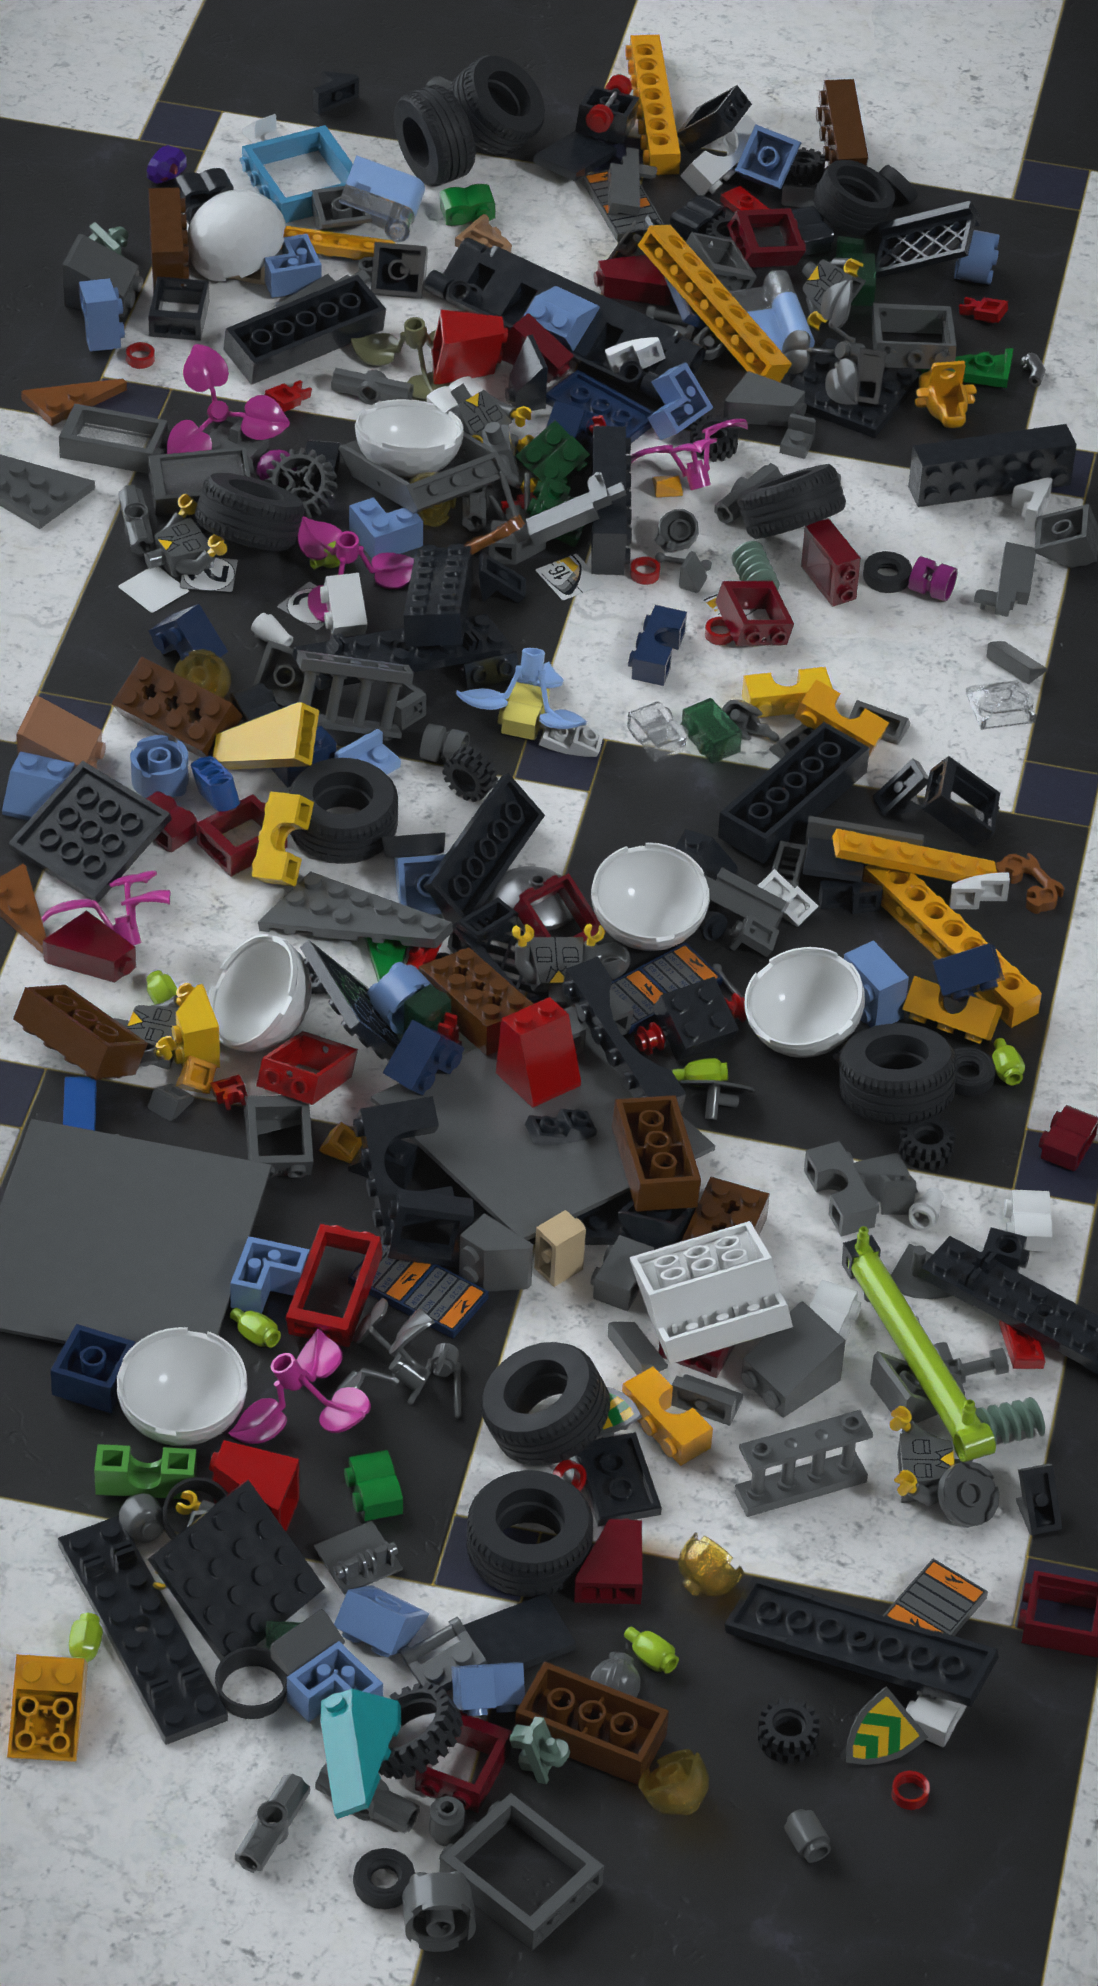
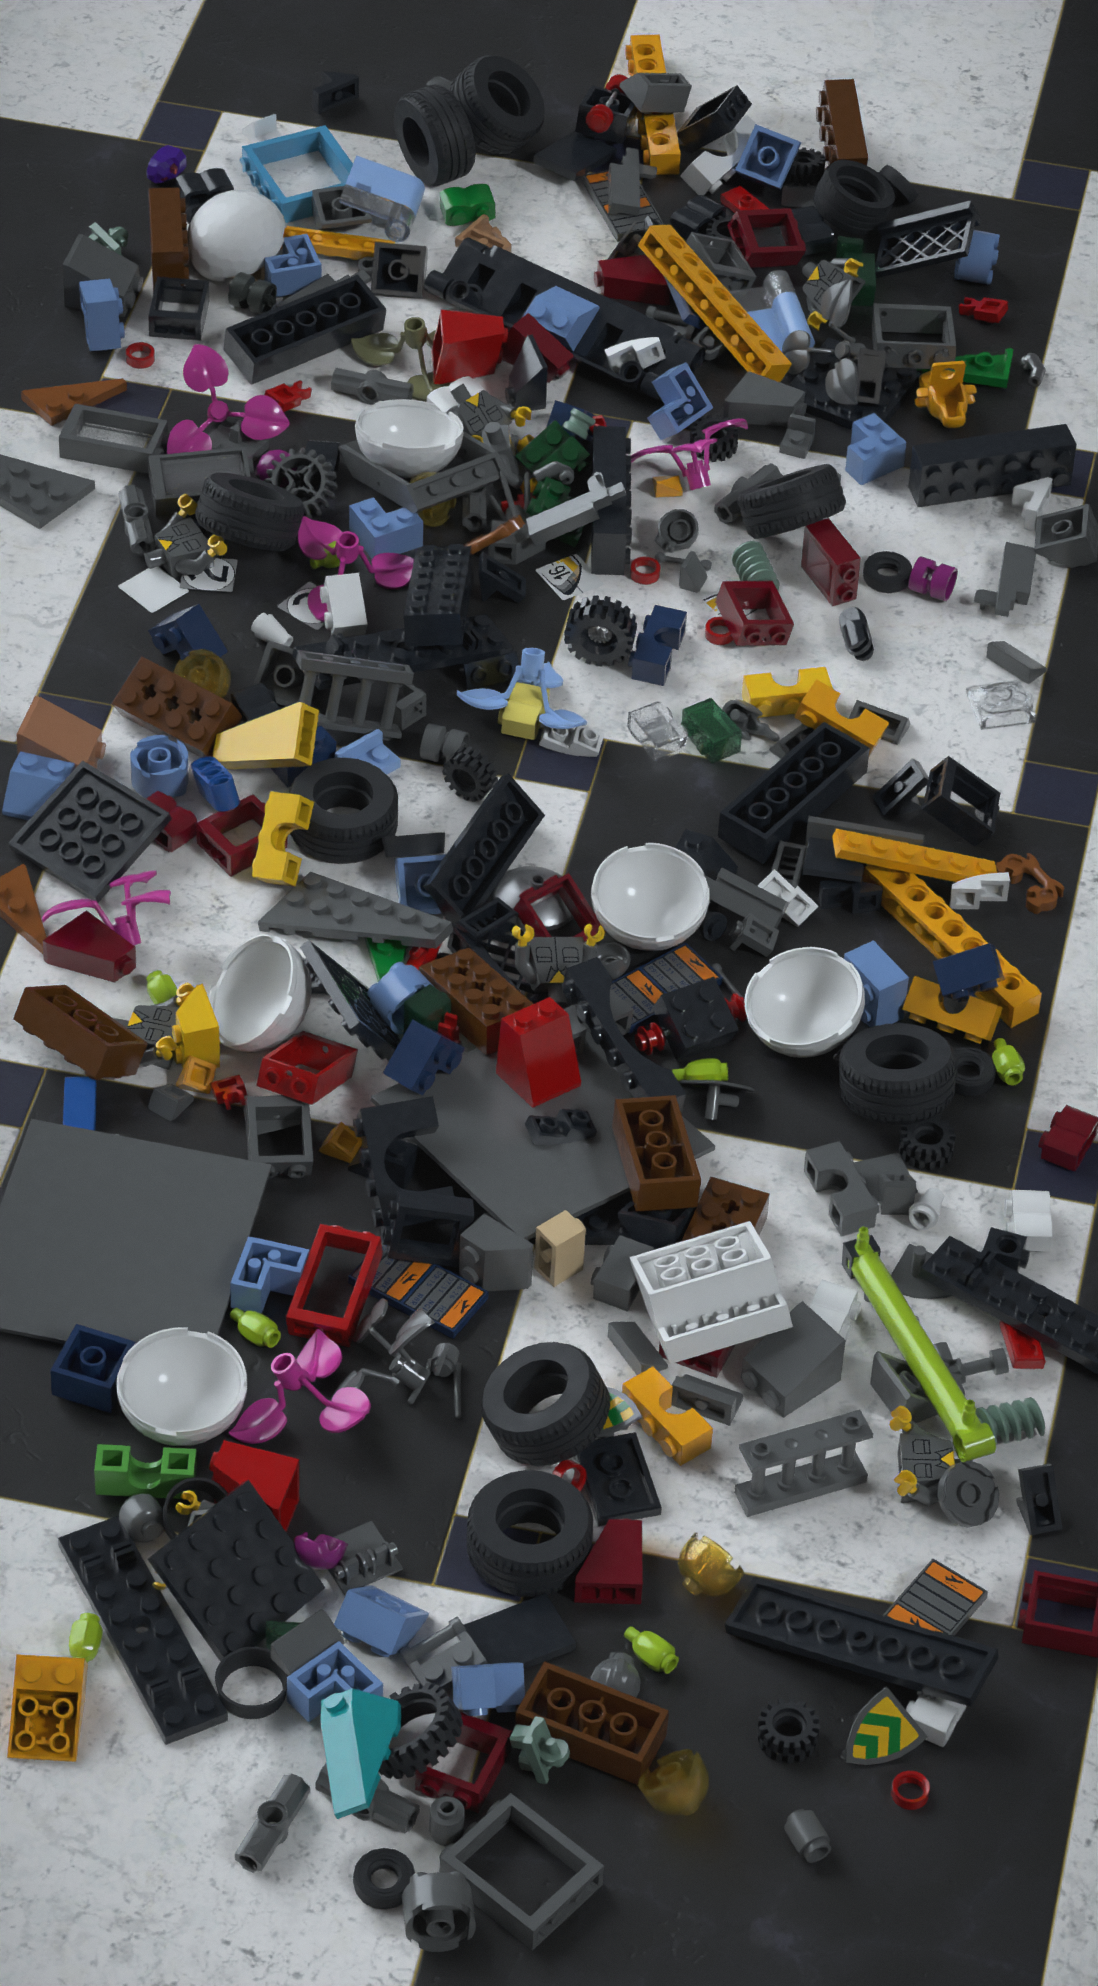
(247, 292): none -> pearl dark grey wheel
(320, 1553): none -> magenta hair
(374, 1485): green brick -> none
(557, 471): none -> dark grey arm
(579, 423): none -> sand green wheel
(594, 643): none -> black bush
(599, 399): dark blue tile -> none
(657, 92): none -> dark grey slope
(856, 633): none -> black arm
(873, 450): none -> medium blue brick

